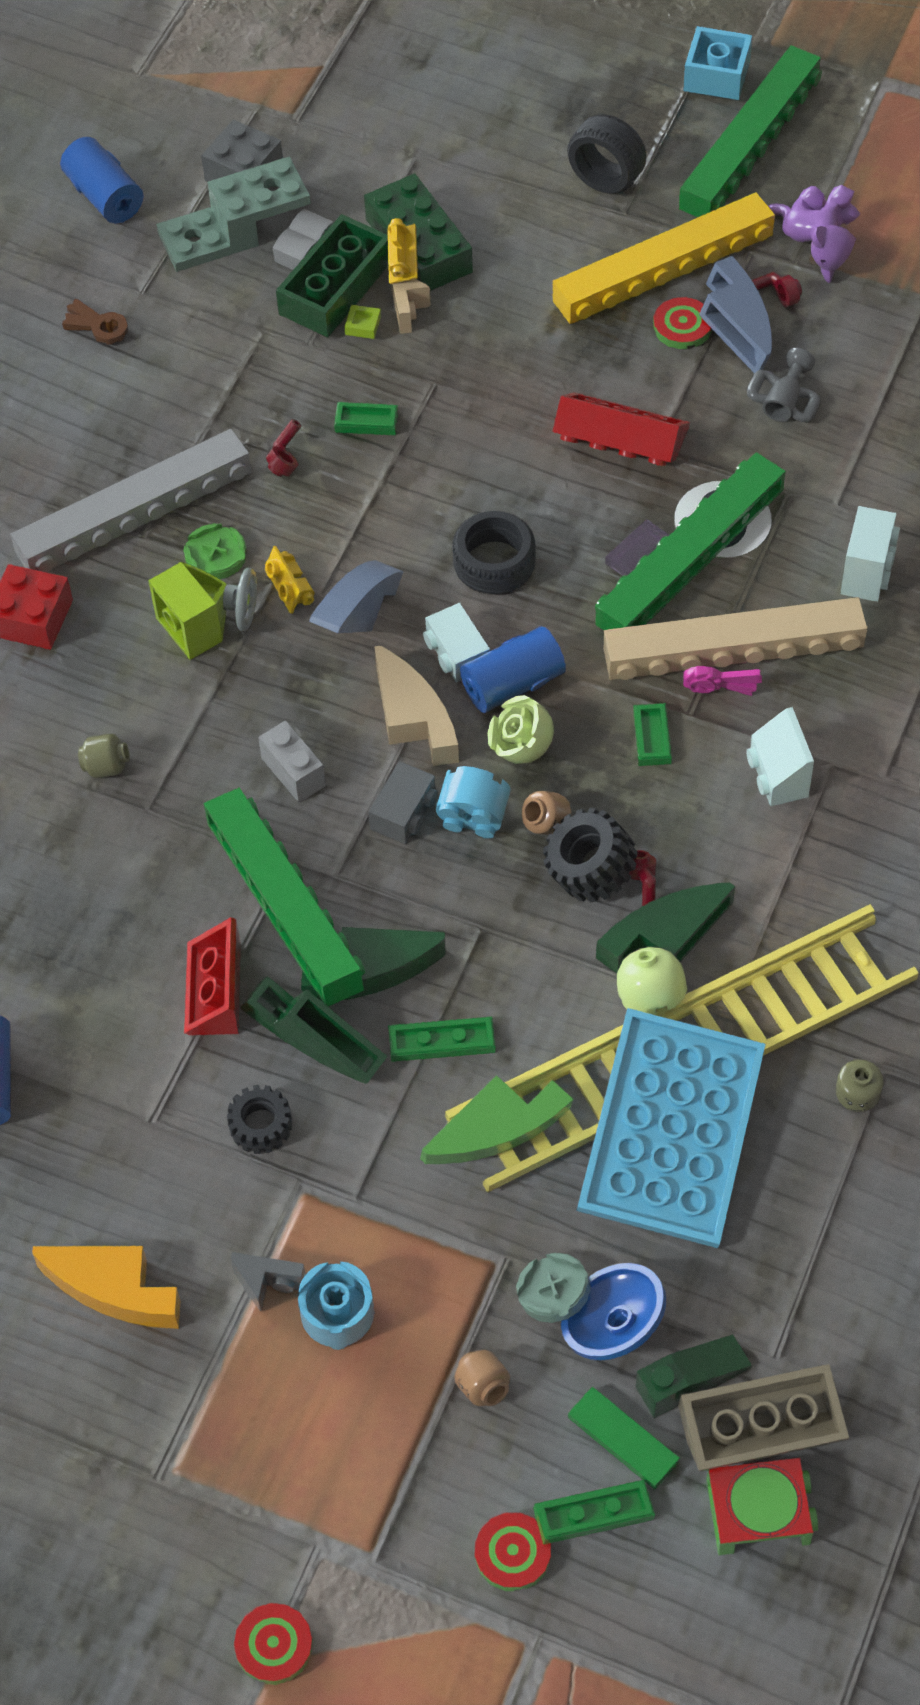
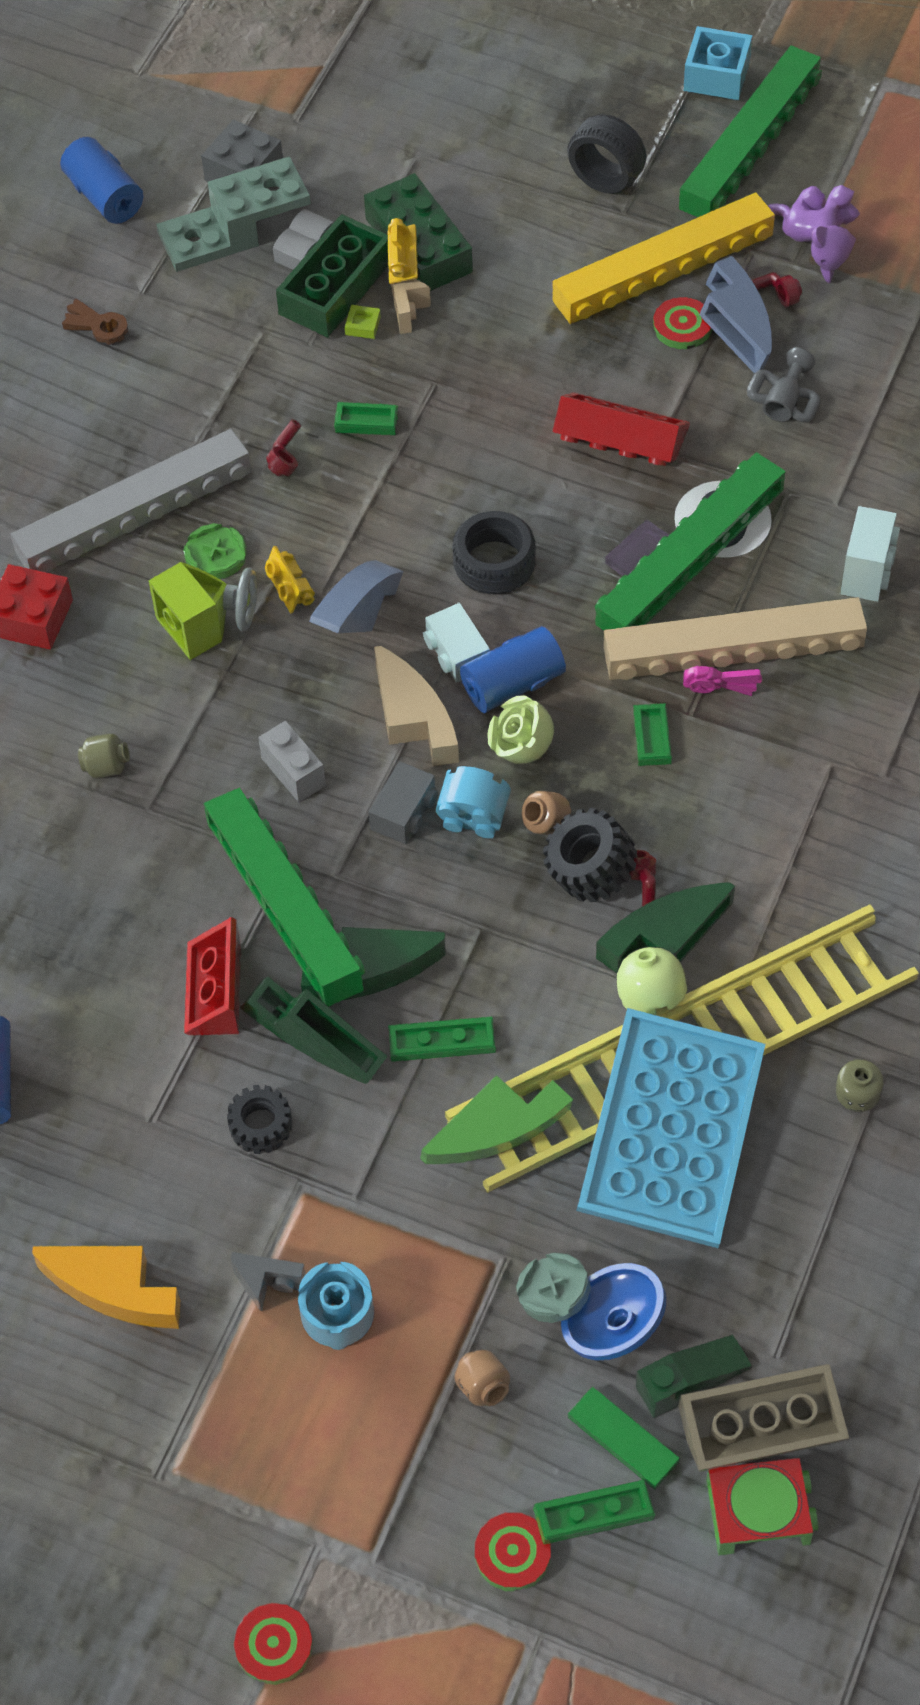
(781, 759): light aqua slope -> none

